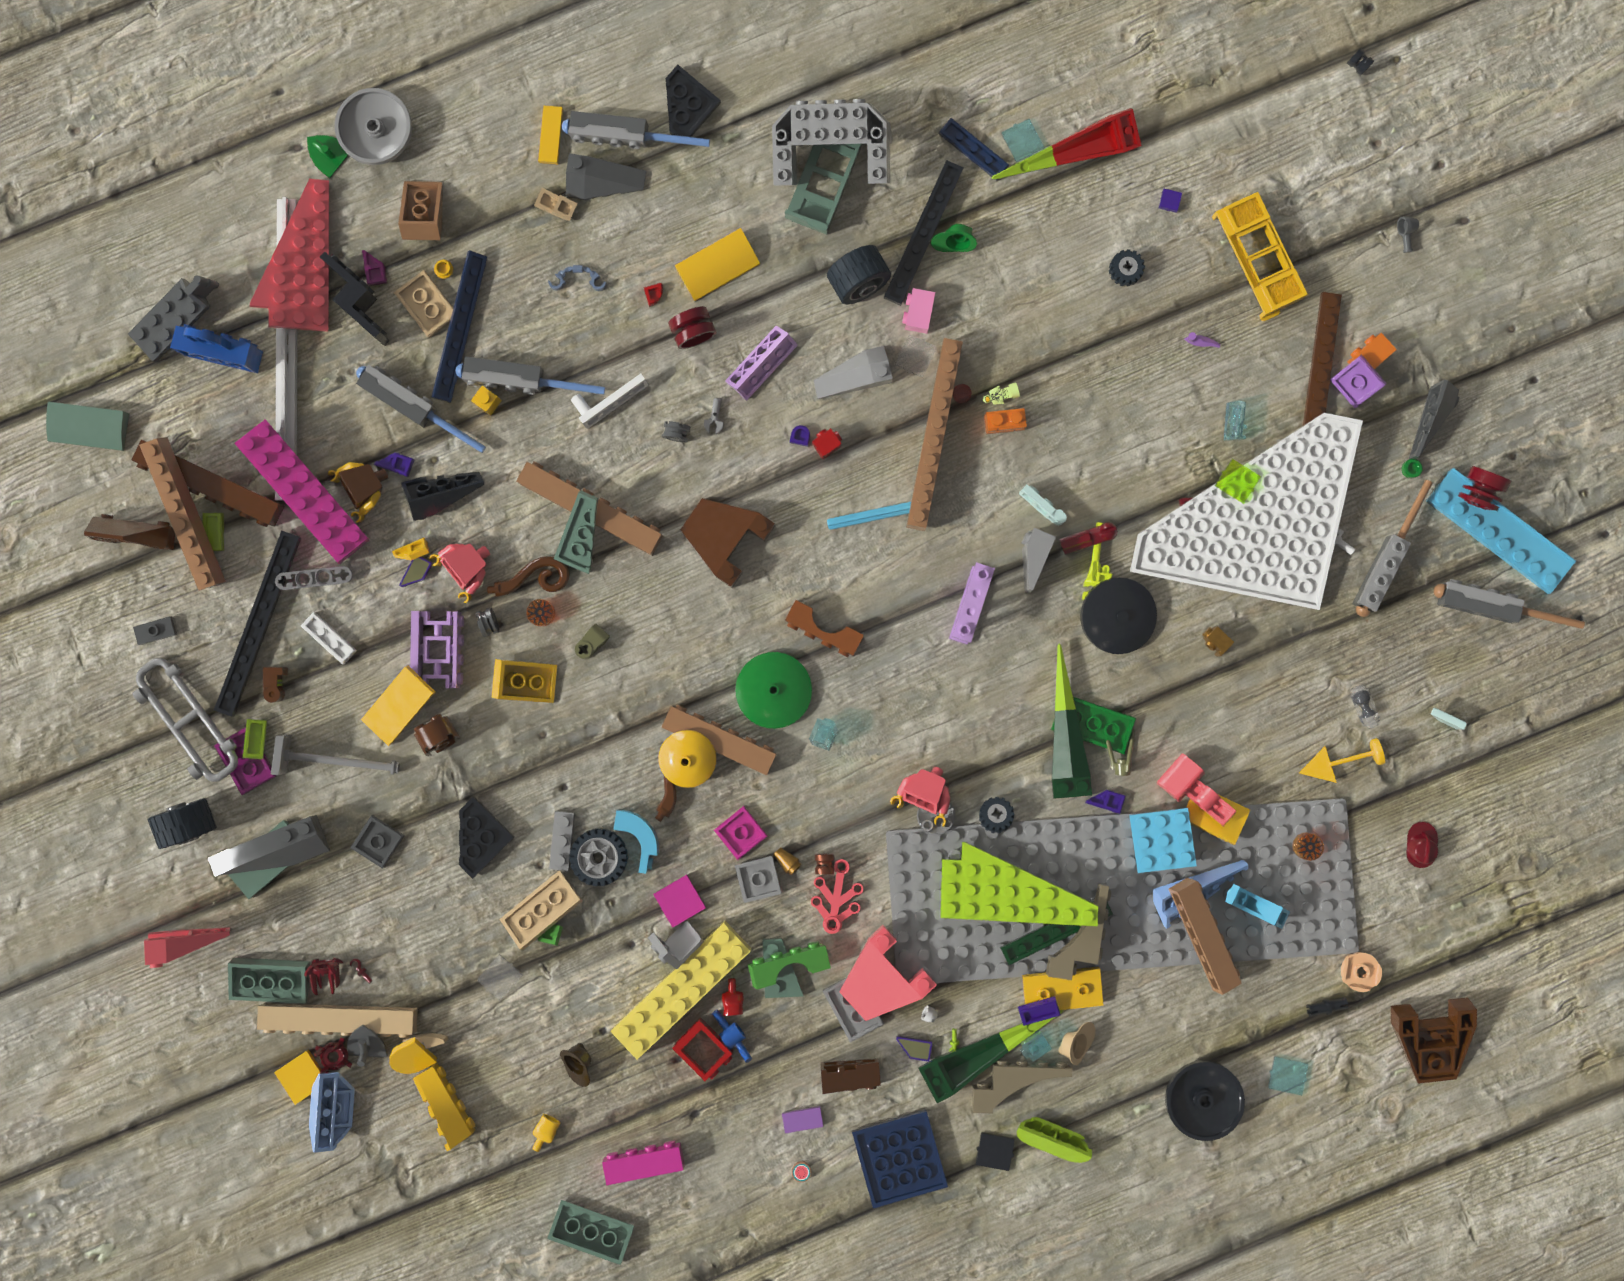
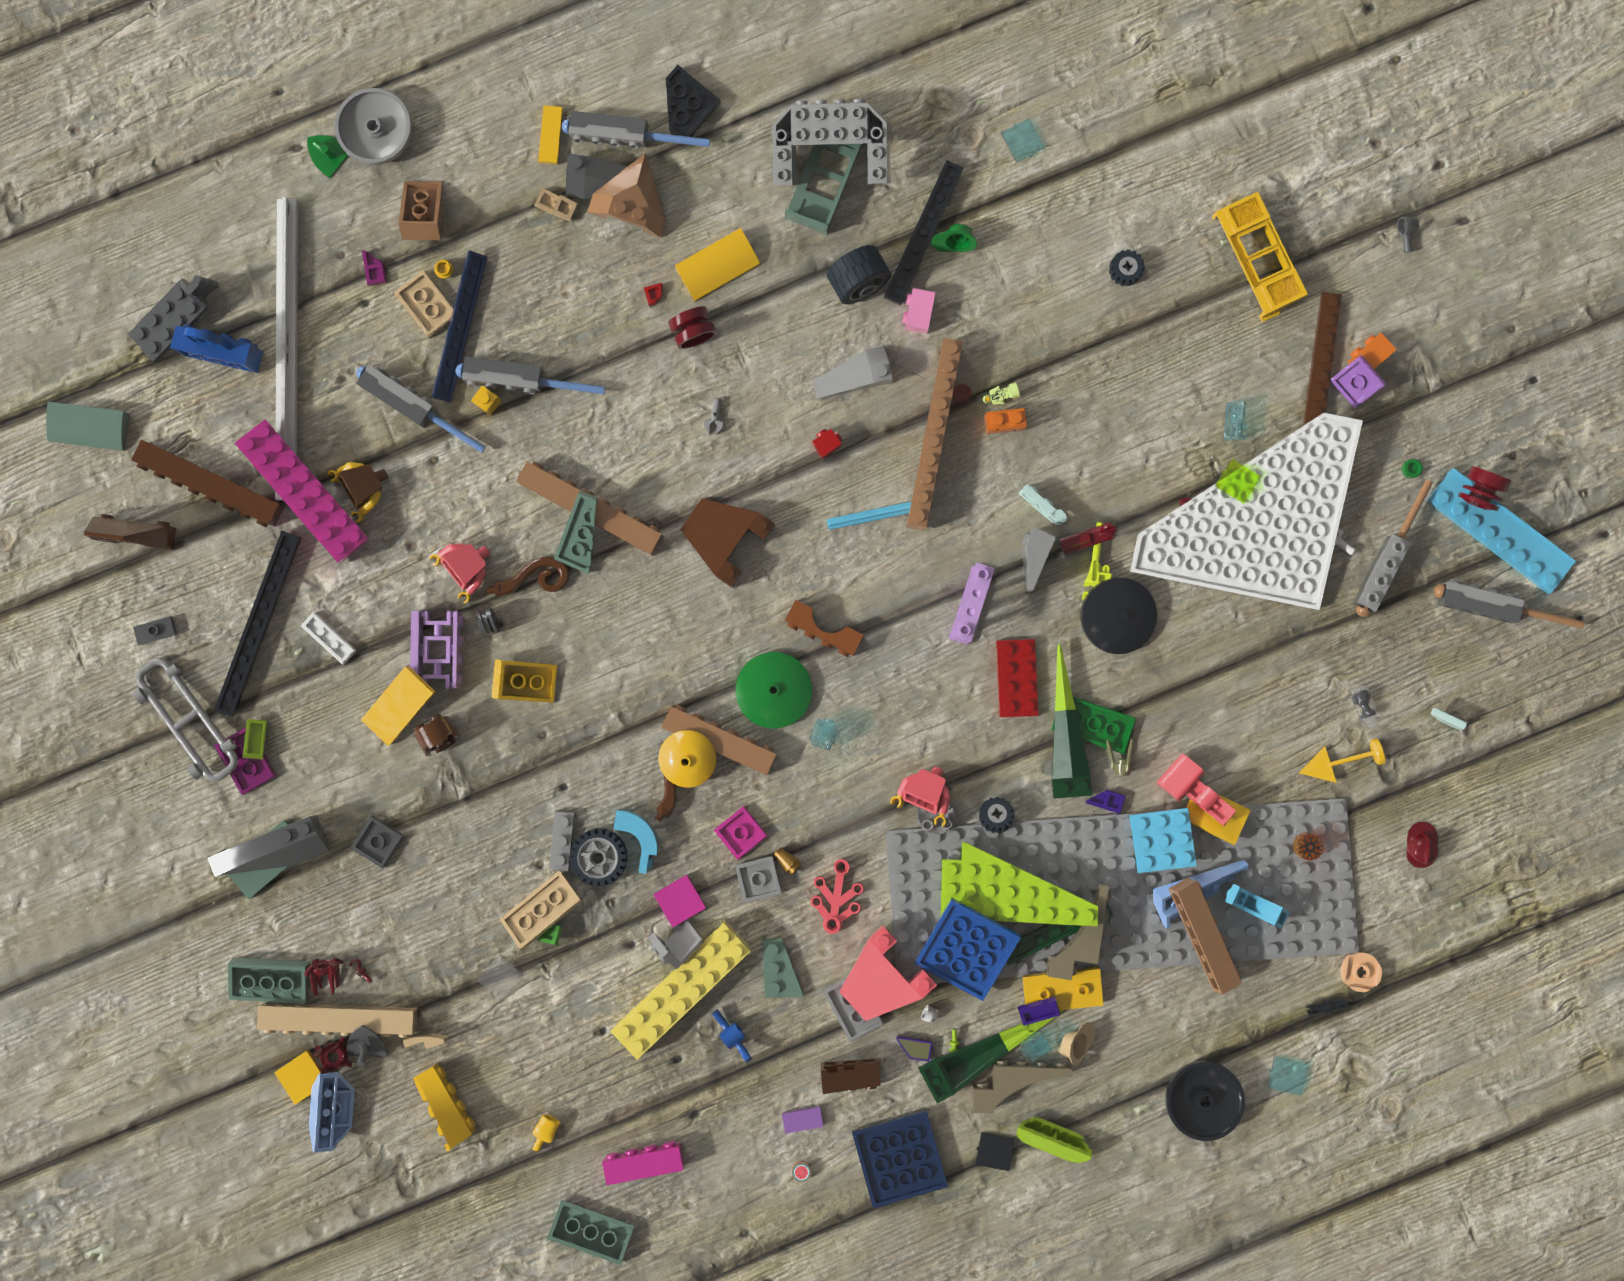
(170, 945): coral wedge -> none
(182, 513): medium nougat brick -> none
(182, 823): black wheel -> none
(214, 528): lime tile -> none
(272, 683): reddish brown leg -> none
(283, 754): light grey tile -> none
(296, 277): coral wing -> none
(314, 580): light grey beam -> none
(355, 297): black bracket -> none
(396, 463): dark purple tile -> none
(411, 1057): yellow tile -> none
(413, 550): yellow tile -> none
(416, 572): olive tile -> none
(432, 496): black wedge -> none
(479, 837): black plate -> none
(540, 612): clear orange wheel -> none
(577, 269): sand blue piece -> none
(577, 1063): dark brown piece -> none
(594, 639): olive piece -> none
(626, 392): white piece -> none
(631, 198): none -> medium nougat wedge
(676, 431): dark grey wheel -> none
(700, 1025): red window -> none
(732, 999): red piece -> none
(763, 364): lavender fence -> none
(765, 971): bright green arch -> none
(800, 436): dark purple tile -> none
(824, 863): copper wheel -> none
(967, 949): none -> blue plate
(972, 148): dark blue tile -> none
(1017, 678): none -> red plate
(1104, 138): red plate -> none
(1170, 200): dark purple tile -> none
(1202, 341): medium lavender bar -> none
(1217, 640): pearl gold brick -> none
(1363, 65): black wheel -> none
(1435, 1045): reddish brown wedge -> none
(1439, 404): dark grey wedge -> none

